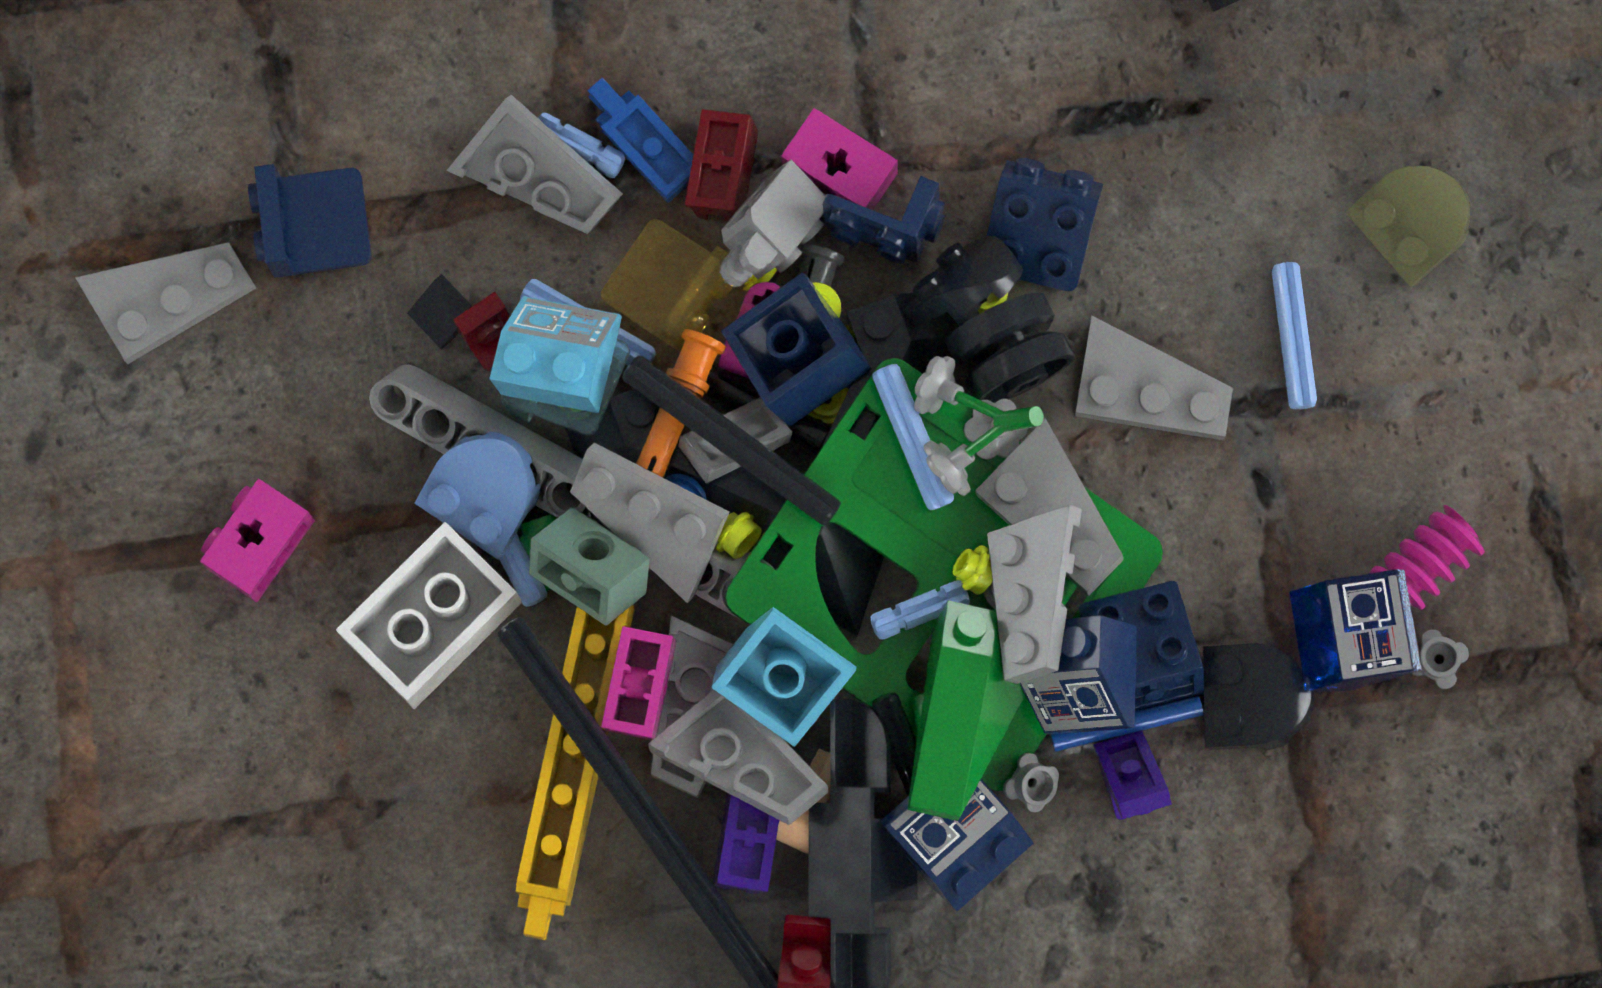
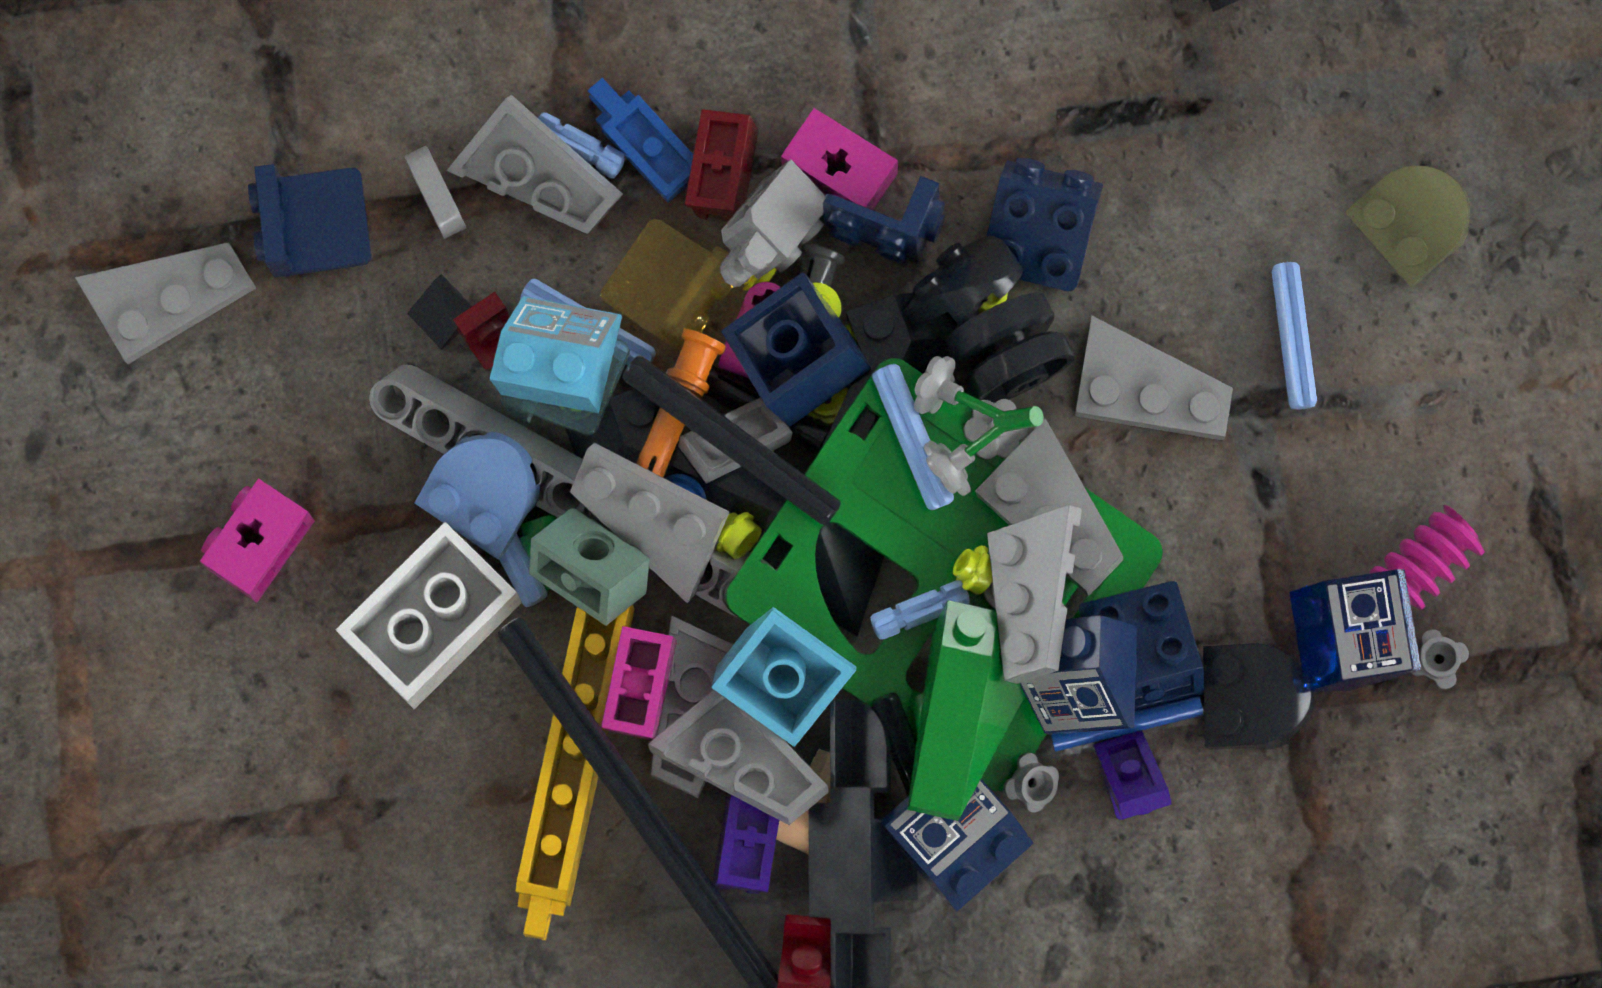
(435, 192): none -> light grey beam

